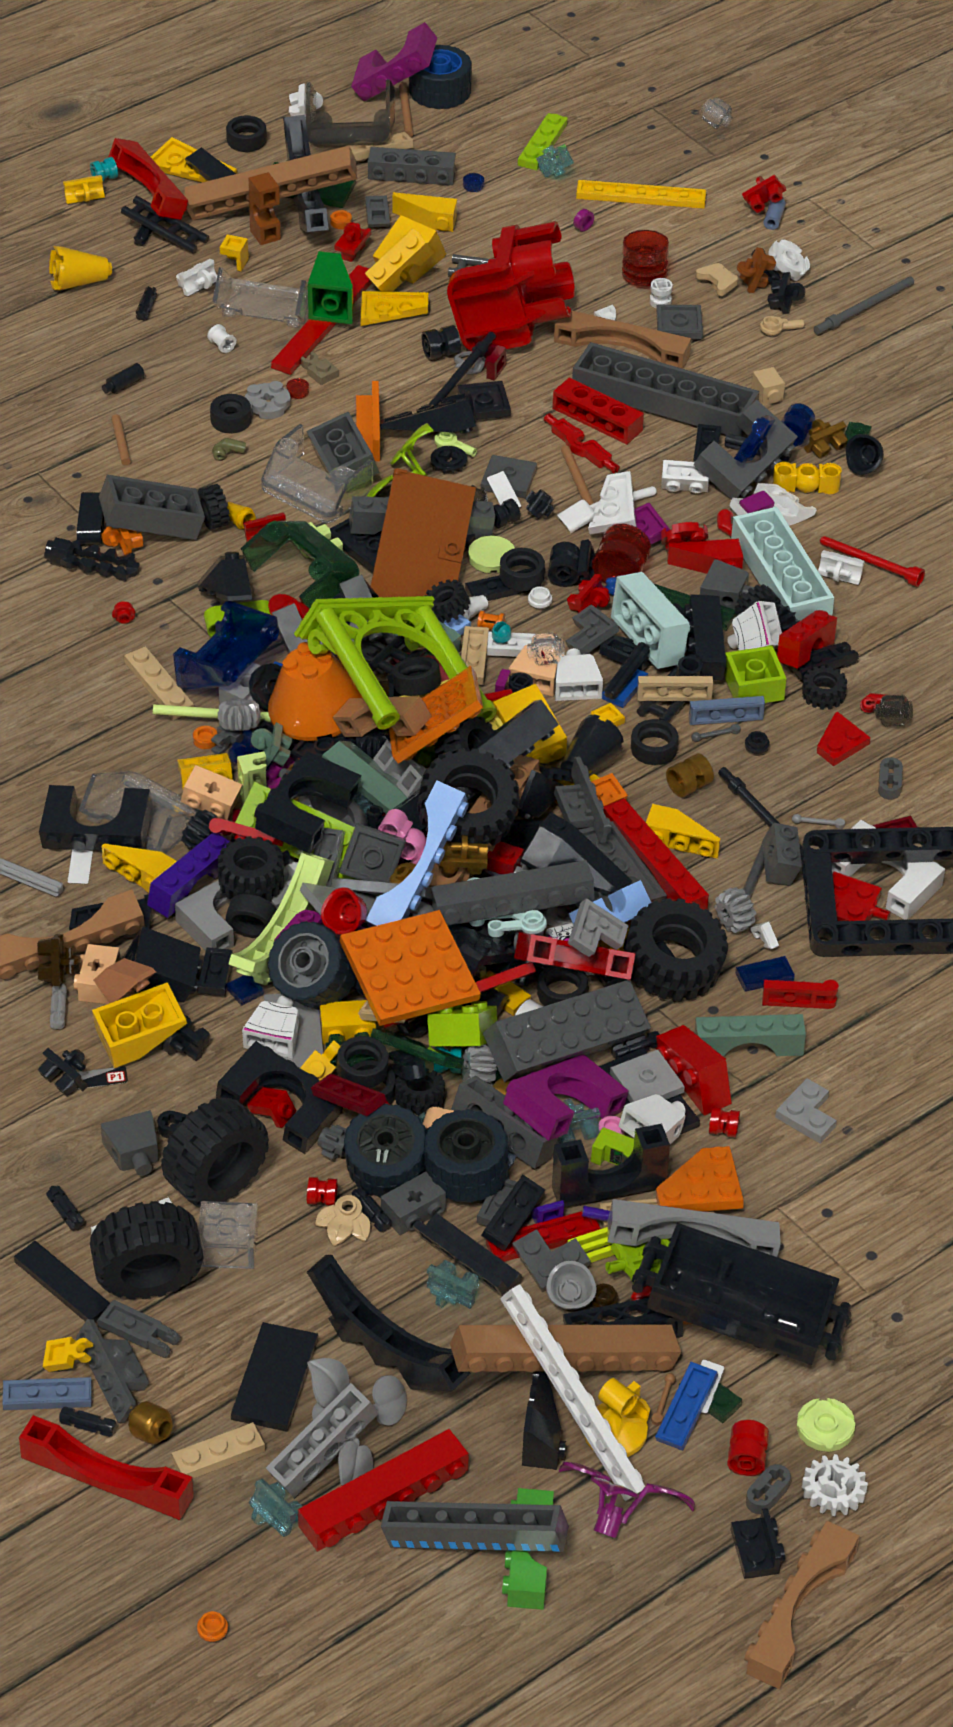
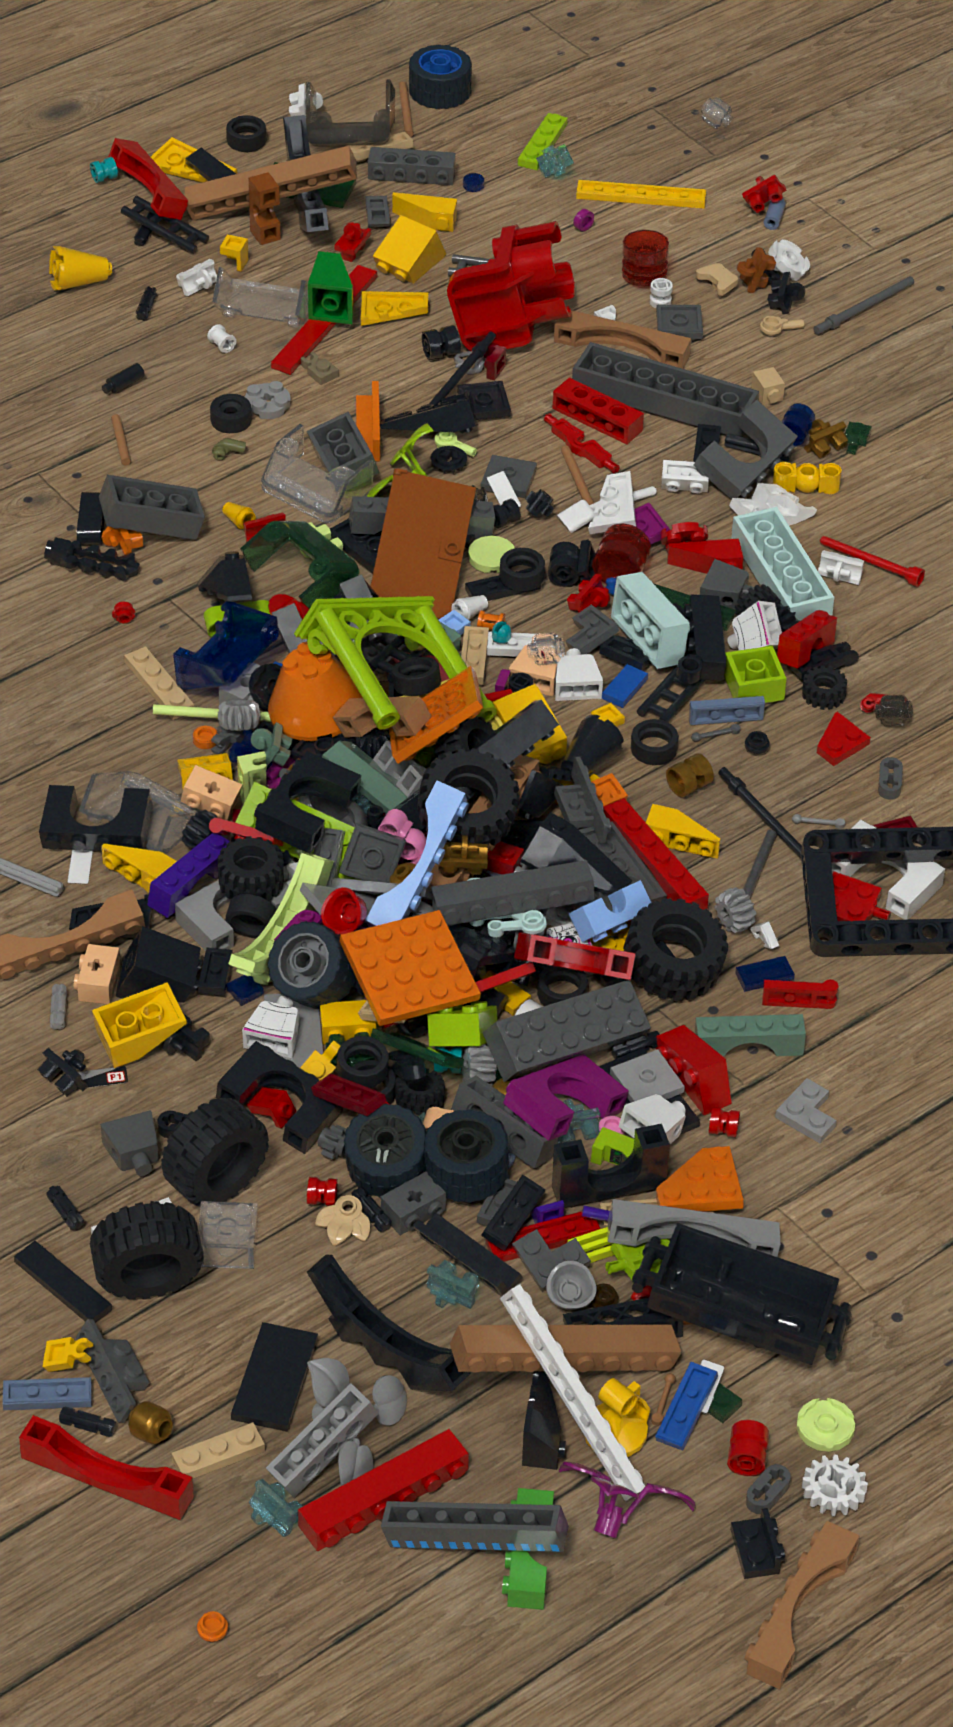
(55, 948): dark brown hips -> none
(83, 189): yellow hips -> none
(123, 979): nougat slope -> none
(138, 1328): dark grey hinge -> none
(214, 506): black tyre -> none
(297, 388): clear red tile -> none
(340, 218): orange tile -> none
(374, 70): magenta arch -> none
(408, 251): yellow arch -> none
(449, 600): black tyre -> none
(539, 597): white plate -> none
(595, 924): light grey plate -> none
(627, 670): black axle -> none
(674, 688): tan plate -> none
(724, 521): red arm -> none
(755, 439): clear blue wing -> none
(757, 502): magenta slope -> none
(781, 854): dark grey brick -> none
(864, 454): black helmet -> none

